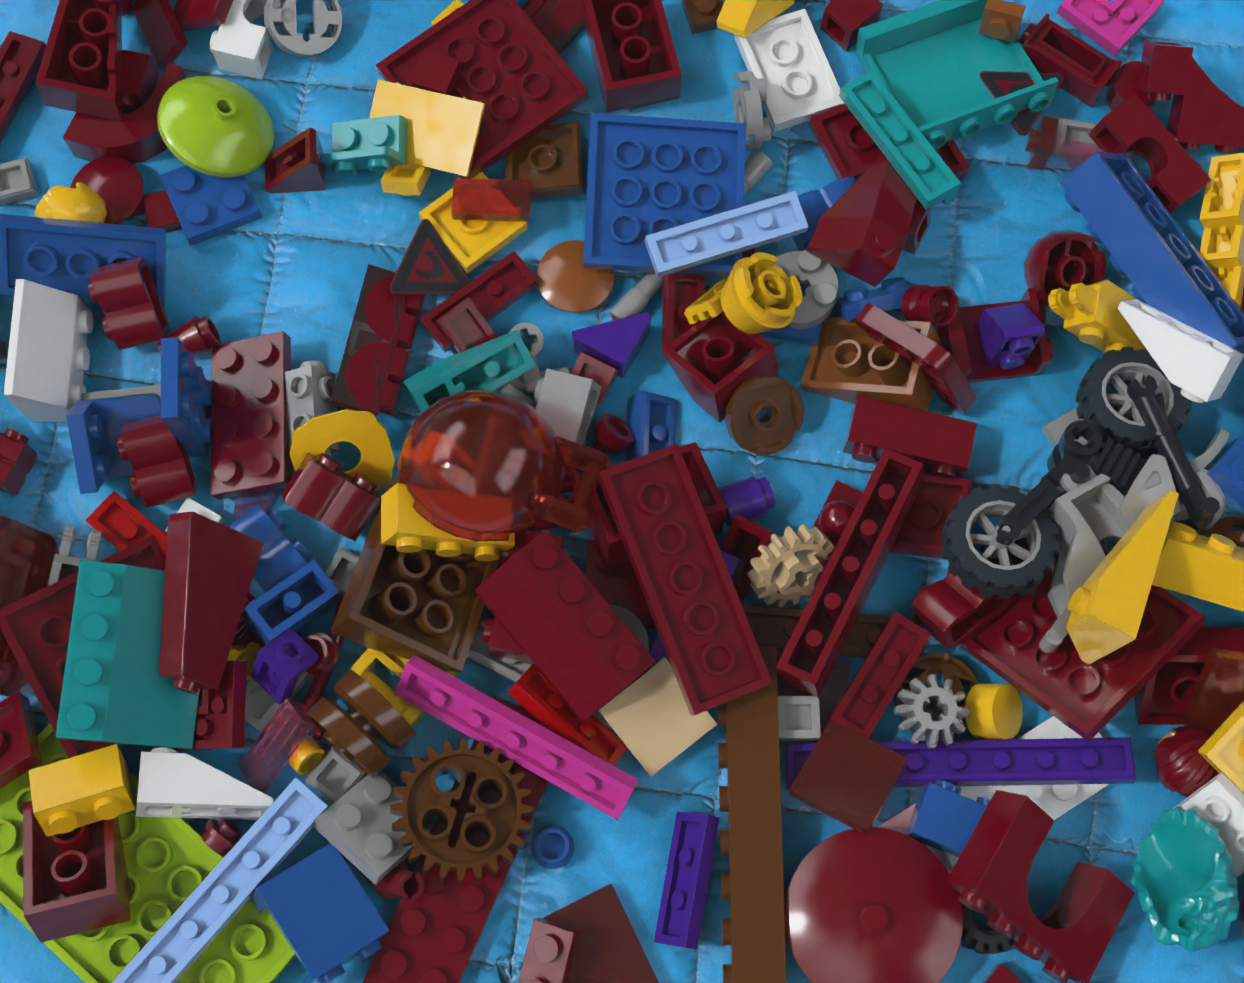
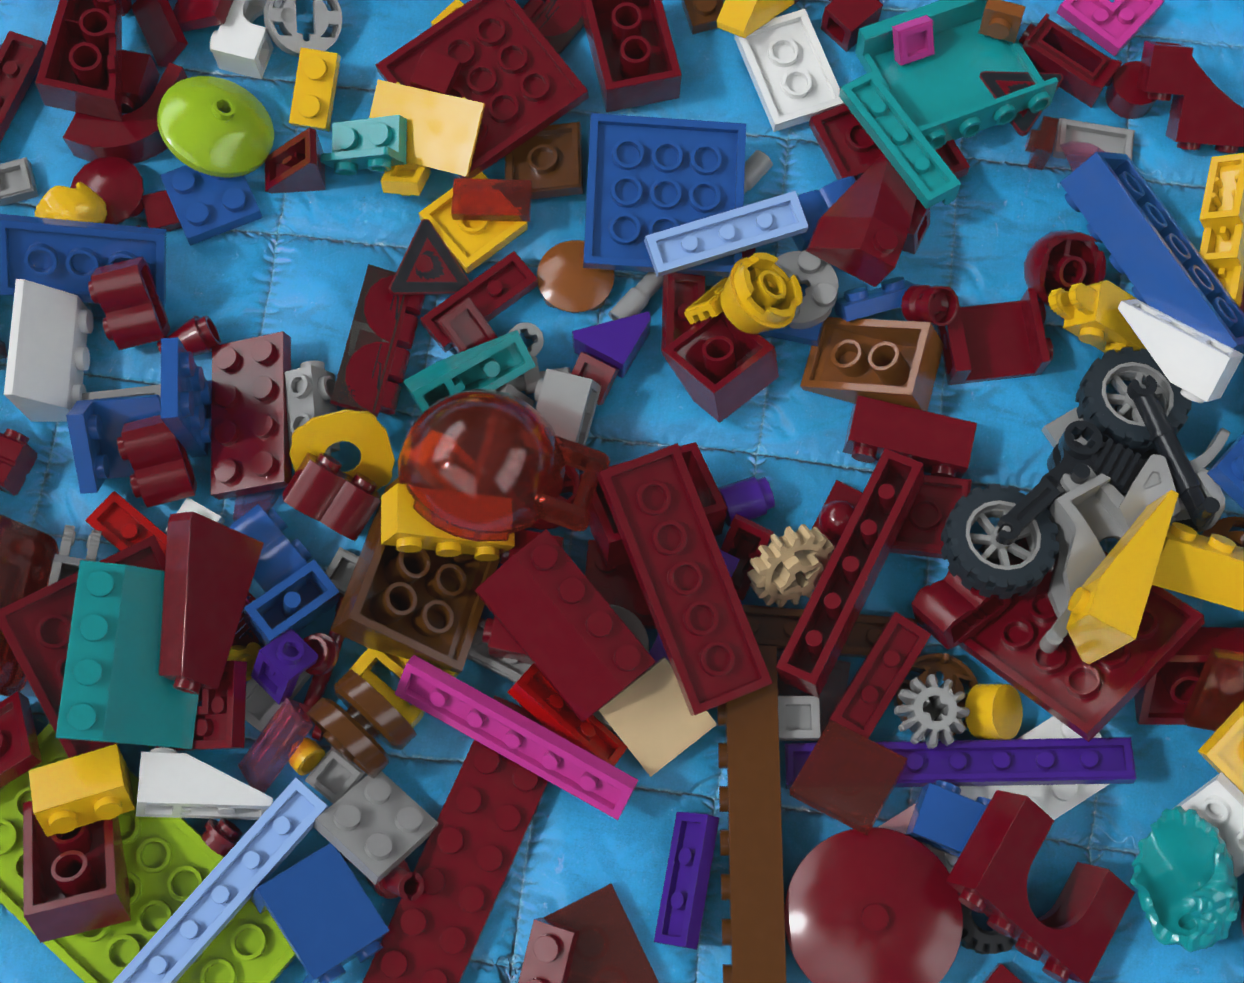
(314, 89): none -> yellow plate
(498, 820): reddish brown gear -> none
(552, 847): blue plate -> none
(612, 434): dark red tile -> none
(652, 423): blue slope -> none
(748, 108): light grey plate -> none
(780, 421): reddish brown plate -> none
(913, 40): none -> dark pink tile
(931, 357): dark red beam -> none
(1008, 335): dark purple slope -> none
(1137, 130): dark red arch -> none
(1180, 763): dark red hair -> none

